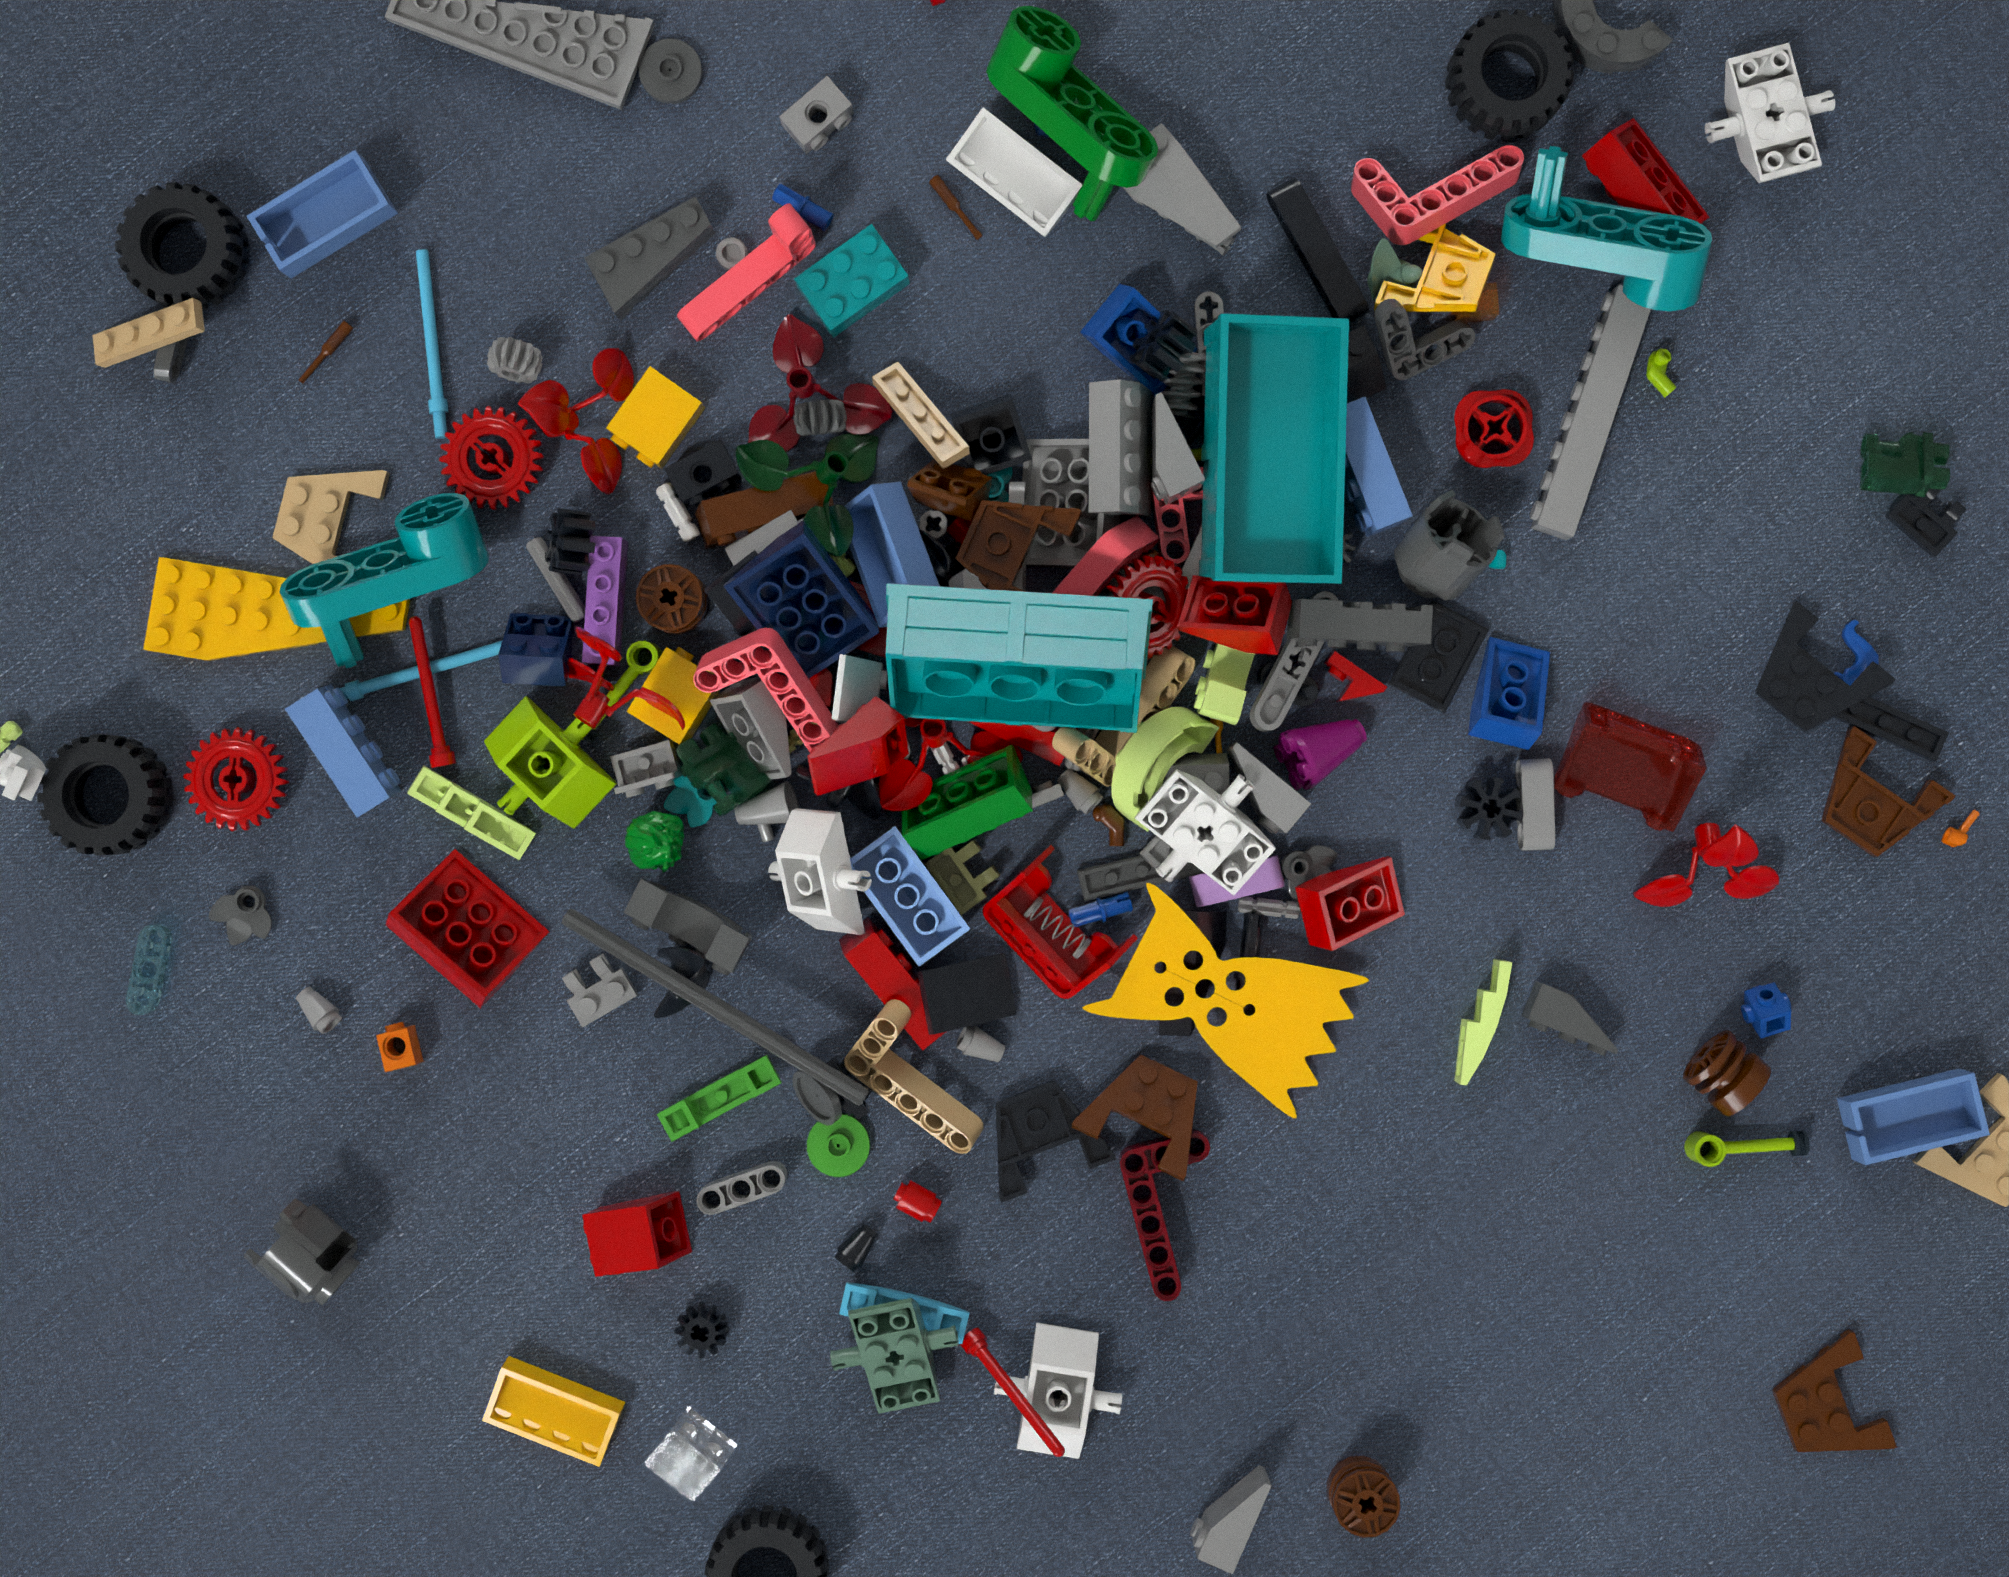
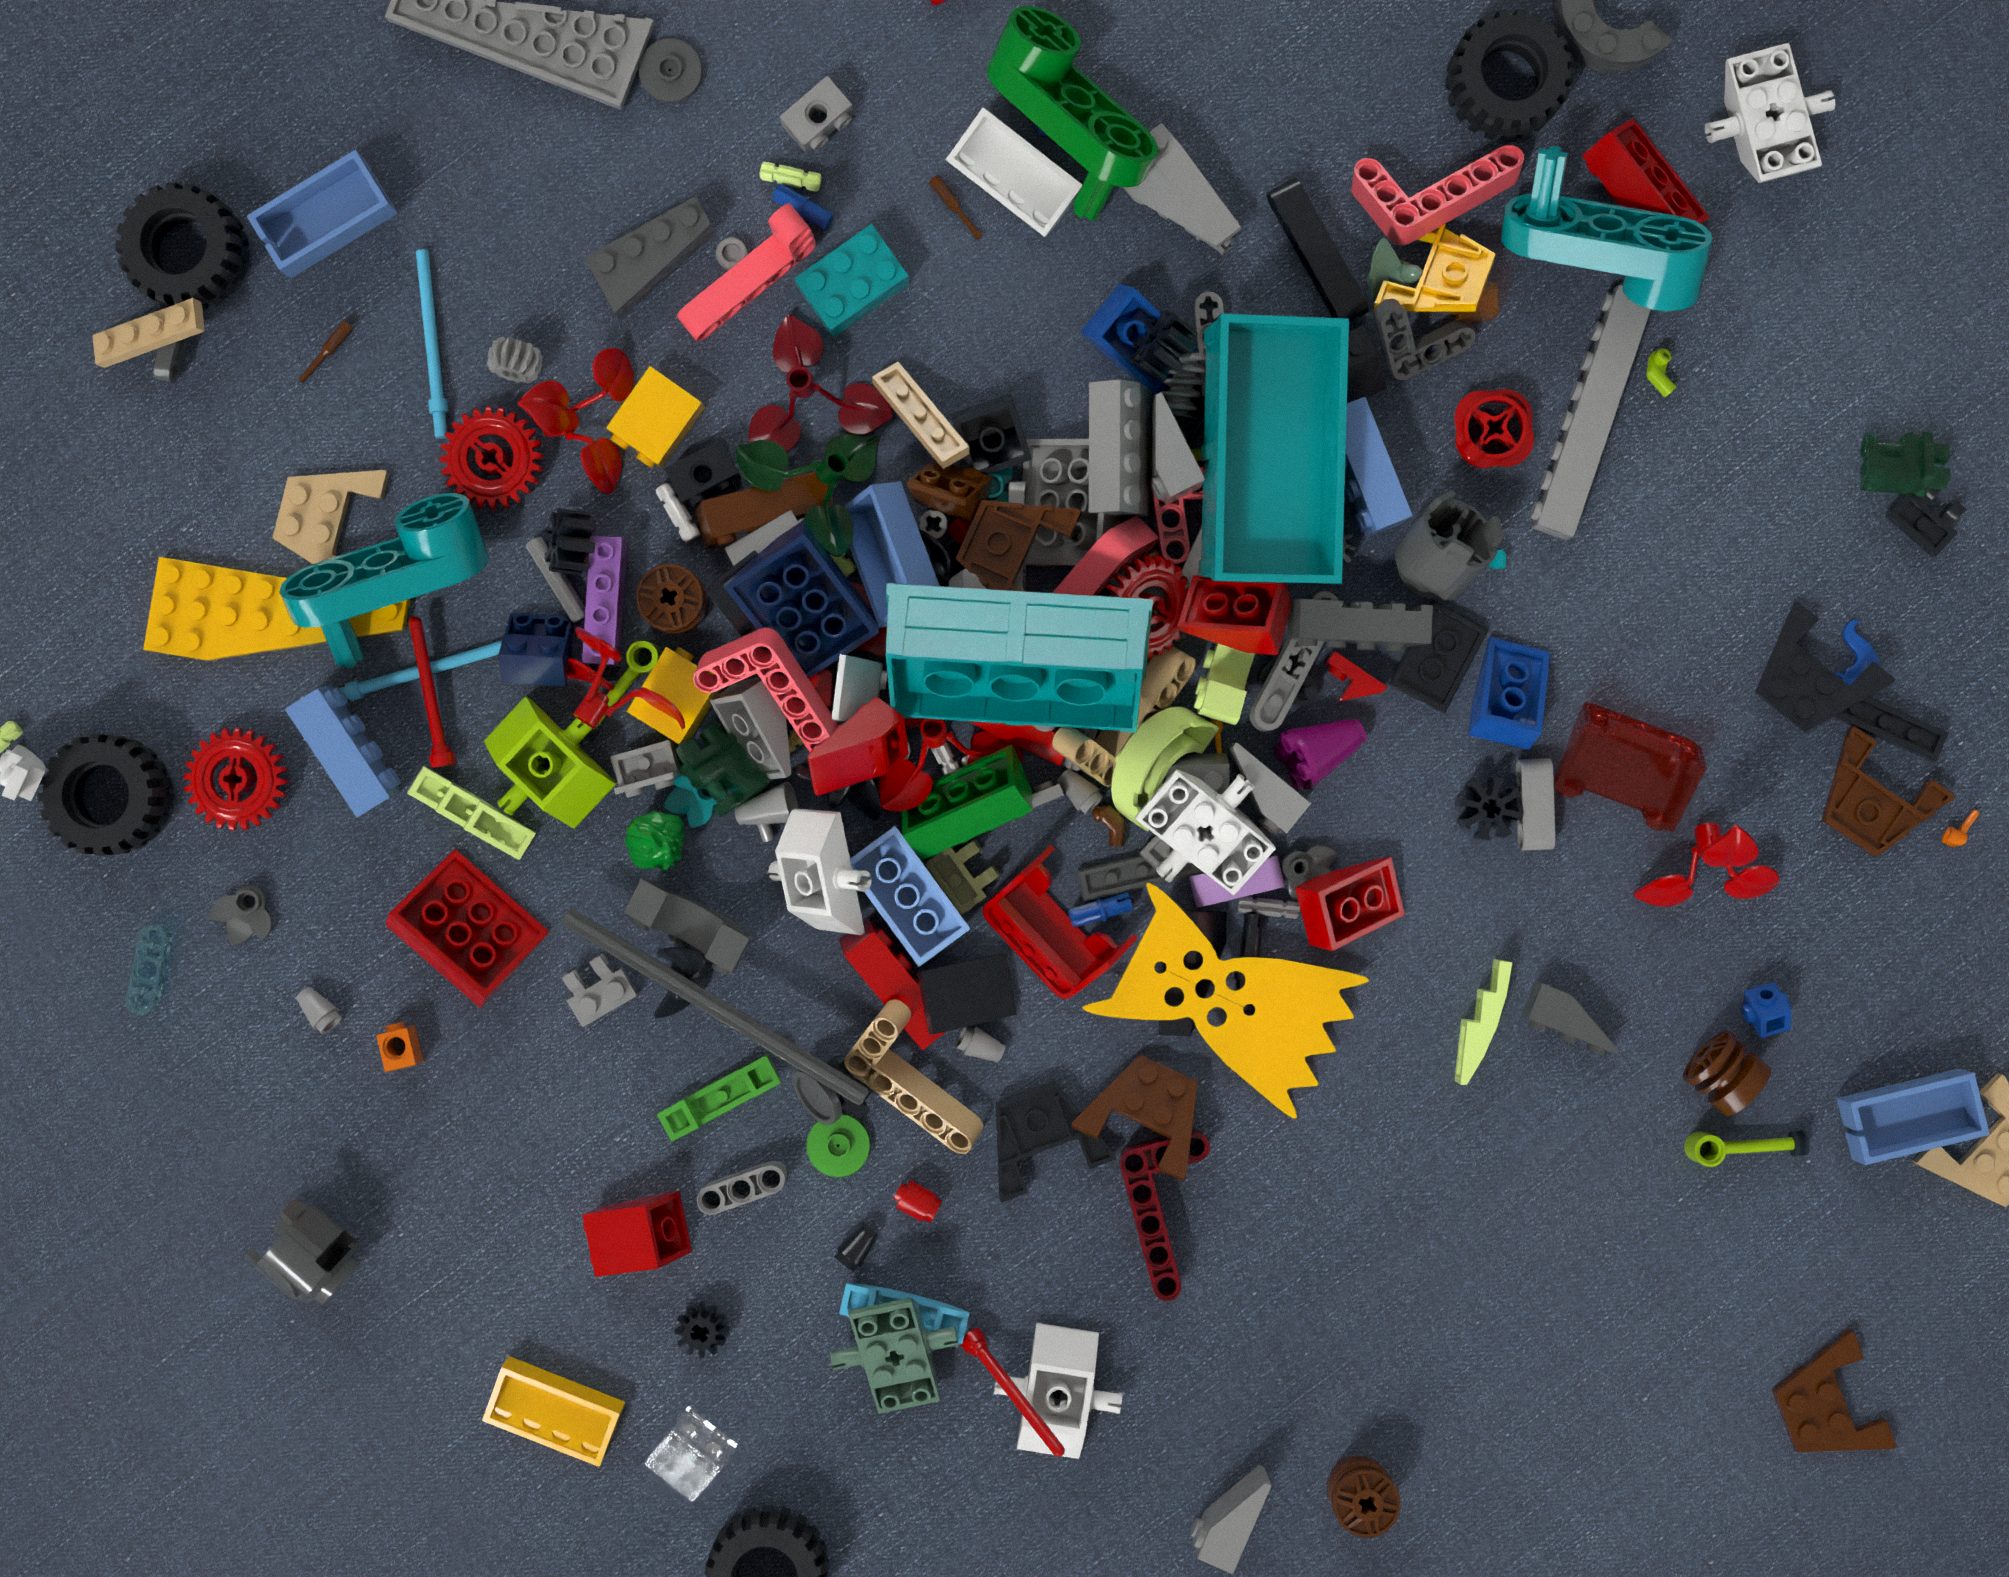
(790, 176): none -> yellowish green axle
(820, 417): dark grey gear -> none
(1084, 943): light grey piece -> none

